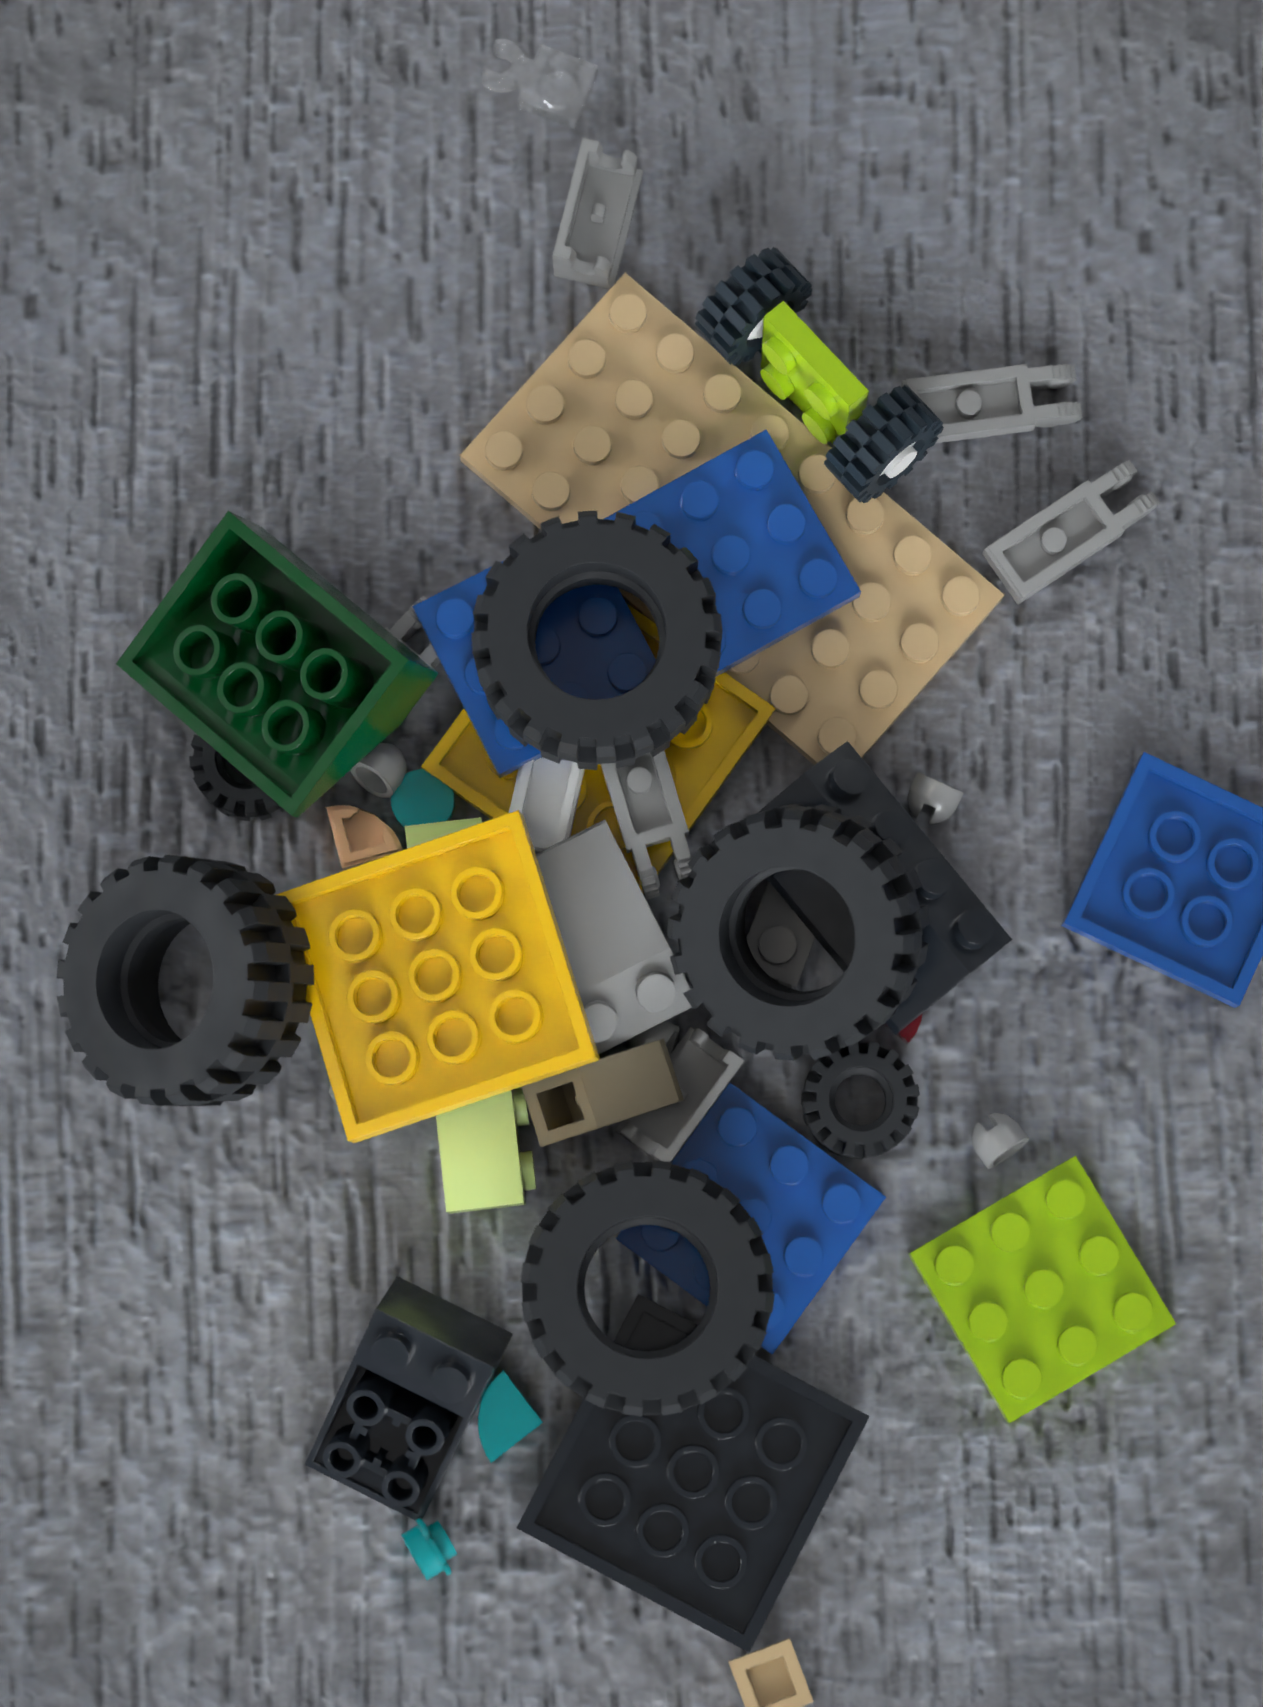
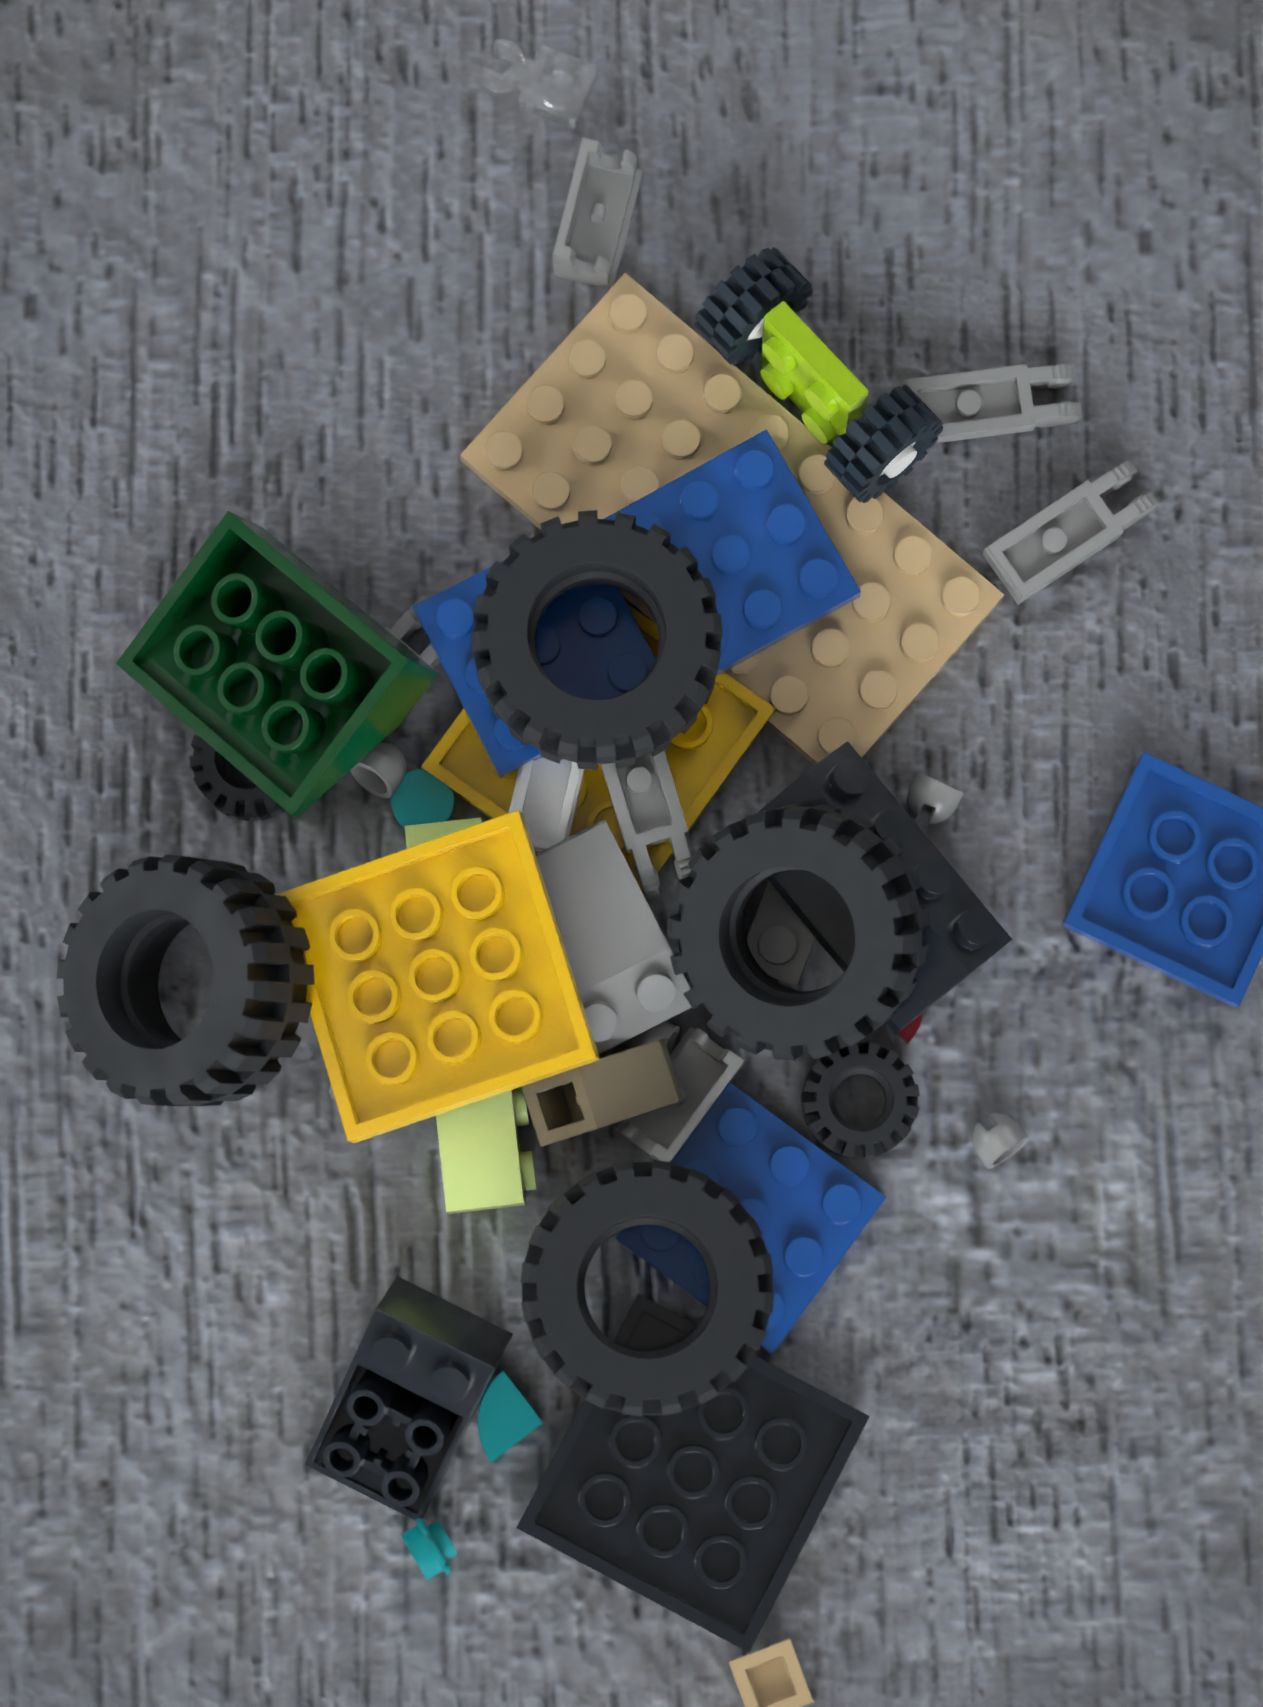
(360, 836): light nougat tile -> none
(1041, 1289): lime plate -> none

